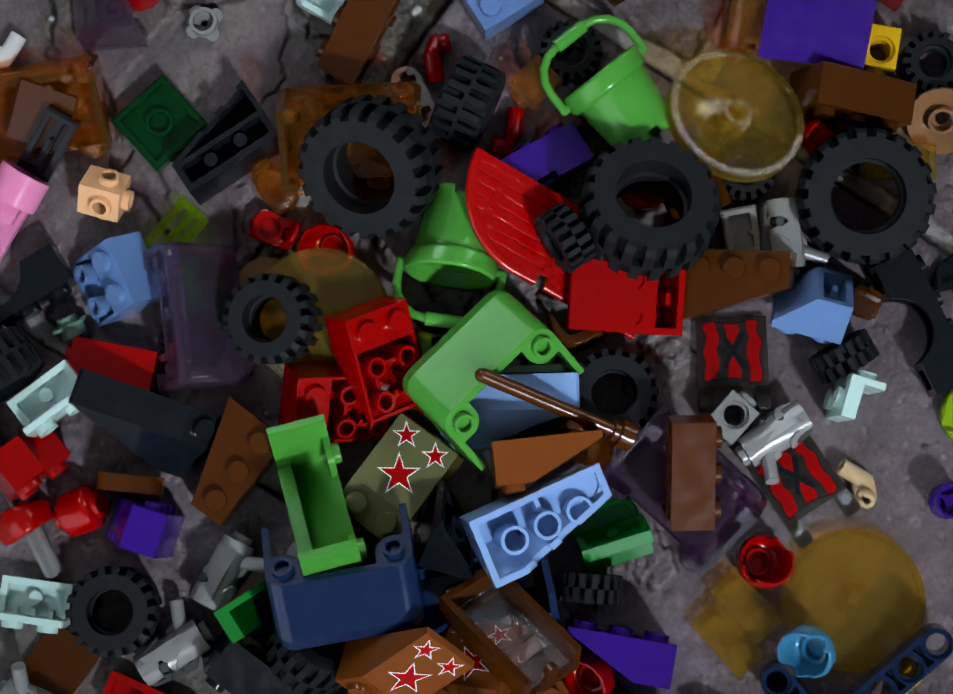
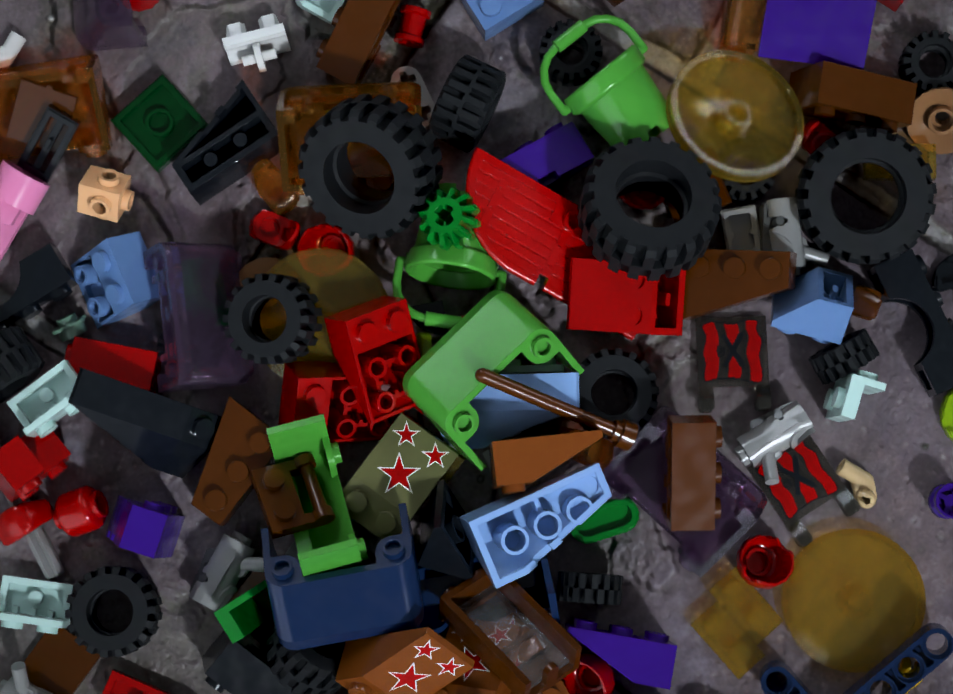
(130, 483): dark orange beam -> none
(168, 219): clear neon green tile -> none
(177, 651): light grey piece -> none
(197, 16): light grey plate -> none
(256, 45): none -> white hips
(280, 499): none -> reddish brown plate
(412, 26): none -> red bush
(432, 57): red arm -> none
(438, 227): none -> green gear
(513, 131): red arm -> none
(528, 86): clear orange bracket -> none
(564, 237): black tyre -> none
(576, 341): reddish brown hair -> none
(615, 543): green panel -> none
(748, 414): light grey brick -> none
(807, 651): dark azure hair -> none
(888, 40): yellow brick -> none

